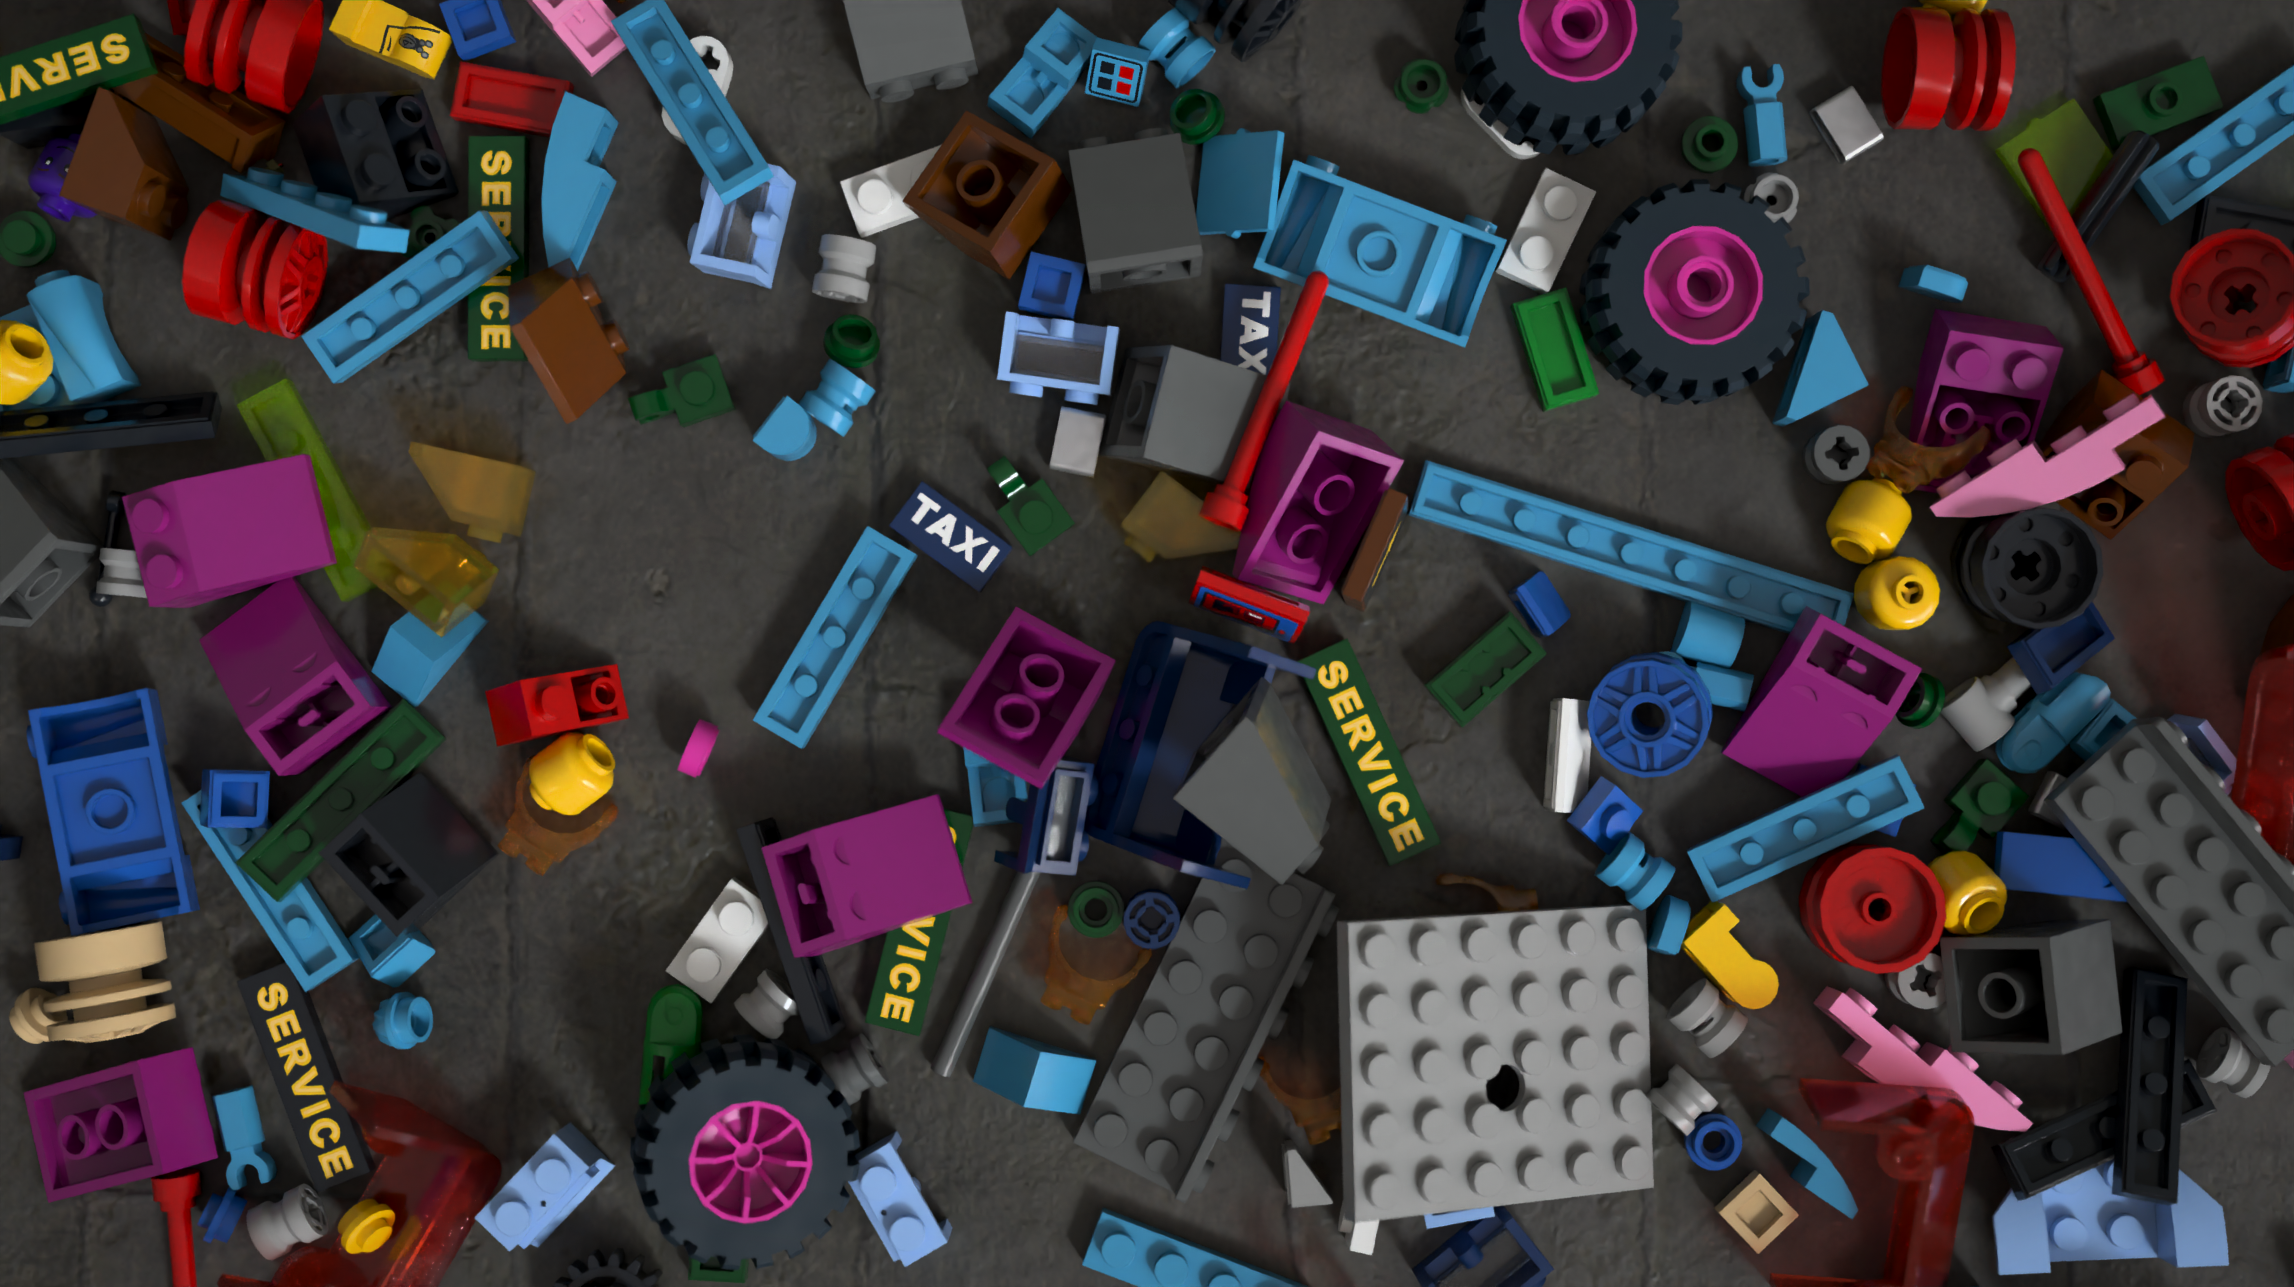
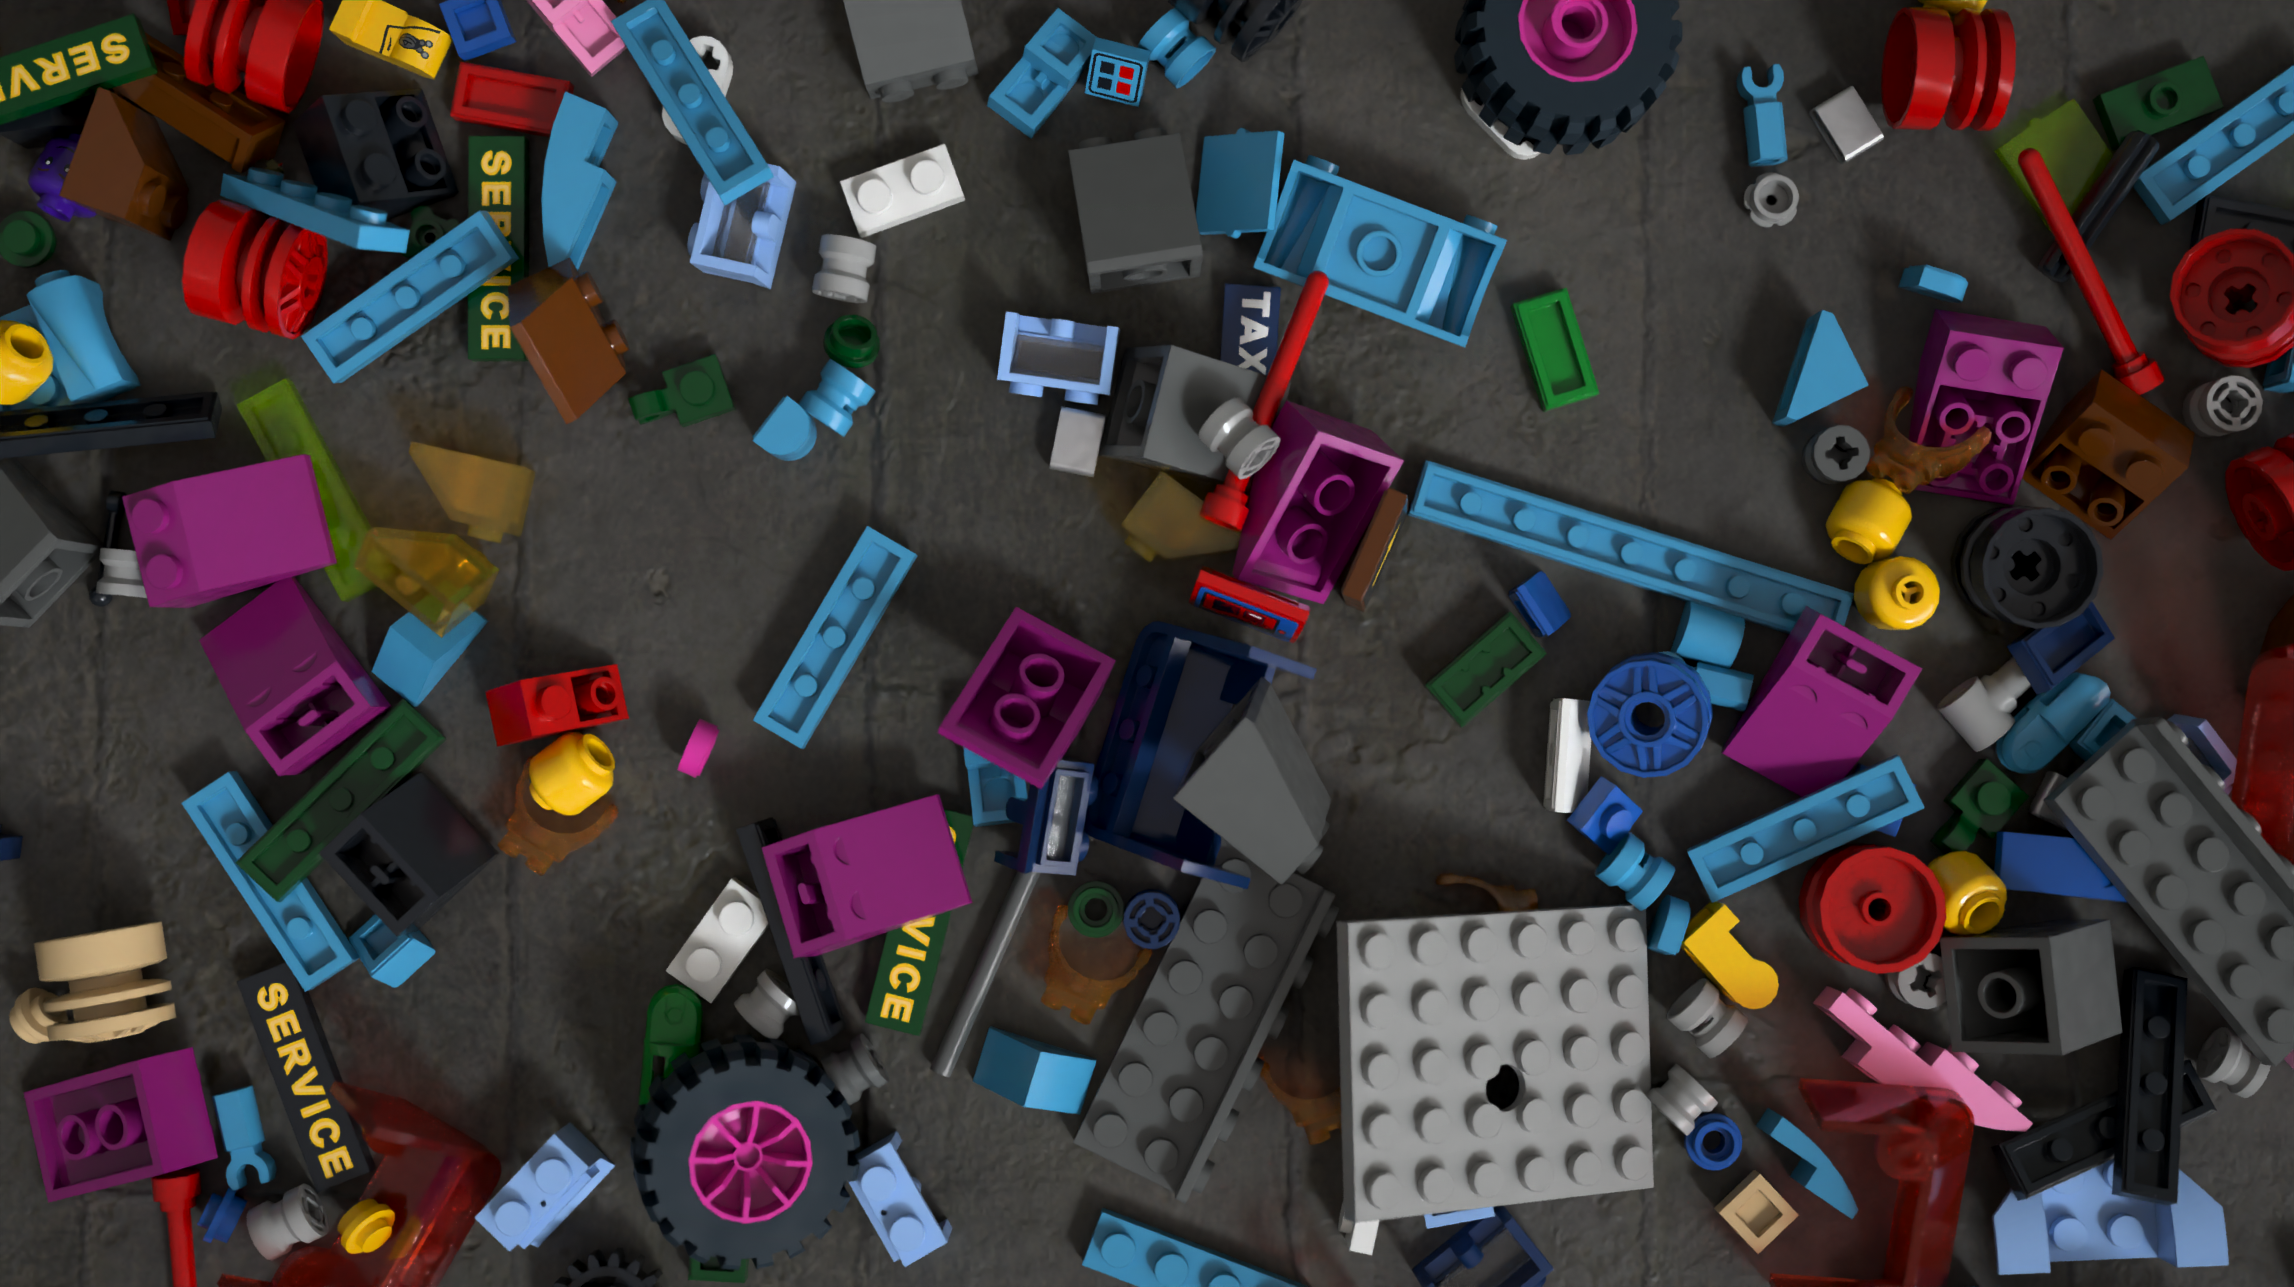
(112, 811): blue piece -> none
(234, 798): blue slope -> none
(403, 1020): dark azure plate -> none
(951, 537): dark blue tile -> none
(988, 193): reddish brown slope -> none
(1033, 512): dark green plate -> none
(1052, 286): blue plate -> none
(1196, 116): dark green plate -> none
(1239, 438): none -> light grey wheel
(1300, 1180): light grey slope -> none
(1369, 753): dark green tile -> none
(1421, 71): dark green plate -> none
(1545, 231): white plate -> none
(1693, 292): black wheel -> none
(1697, 156): dark green plate -> none
(1922, 702): dark green plate -> none
(2027, 479): bright pink slope -> none

